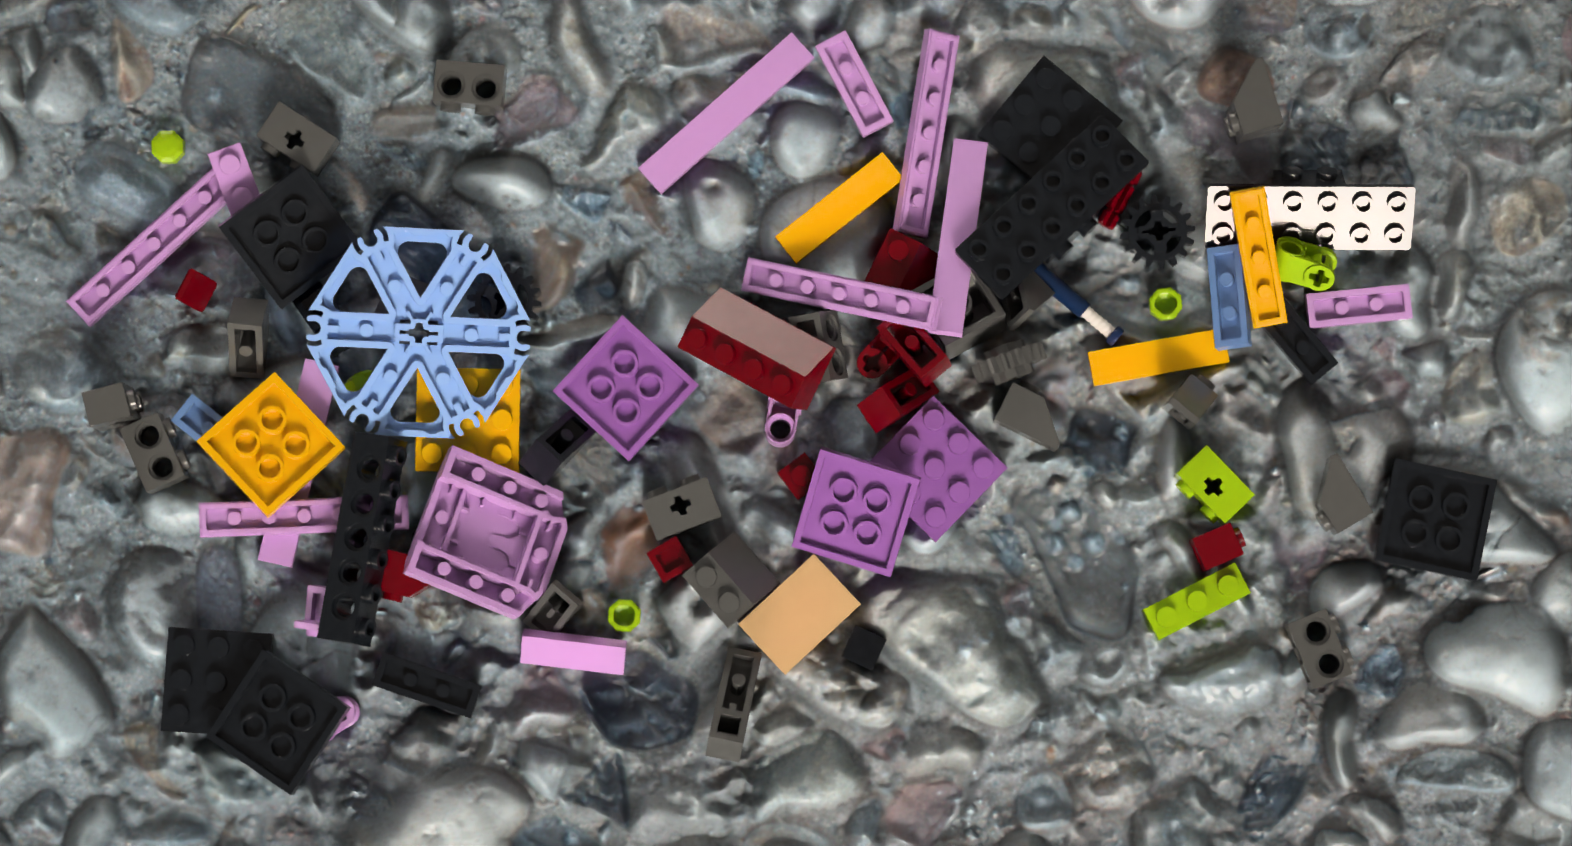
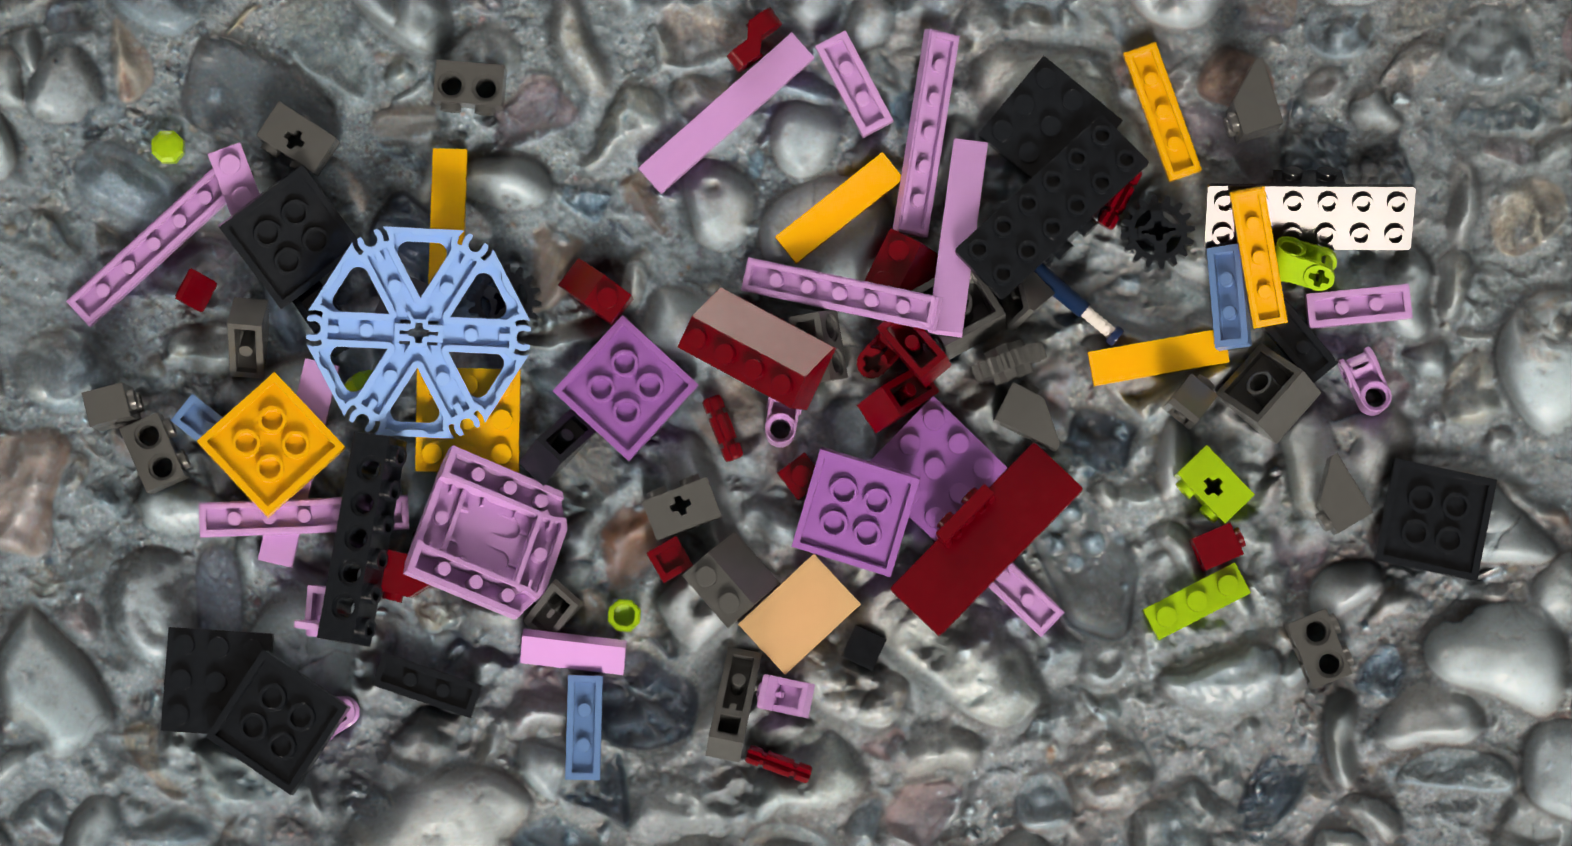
(447, 199): none -> yellow tile
(584, 727): none -> medium blue plate
(596, 291): none -> dark red slope
(722, 428): none -> dark red axle
(750, 50): none -> dark red piece
(778, 764): none -> dark red axle
(785, 695): none -> lavender bracket
(985, 538): none -> dark red bracket
(1026, 599): none -> lavender tile
(1162, 112): none -> yellow tile
(1165, 304): lime tile -> none
(1269, 393): none -> dark grey slope
(1365, 379): none -> lavender piece

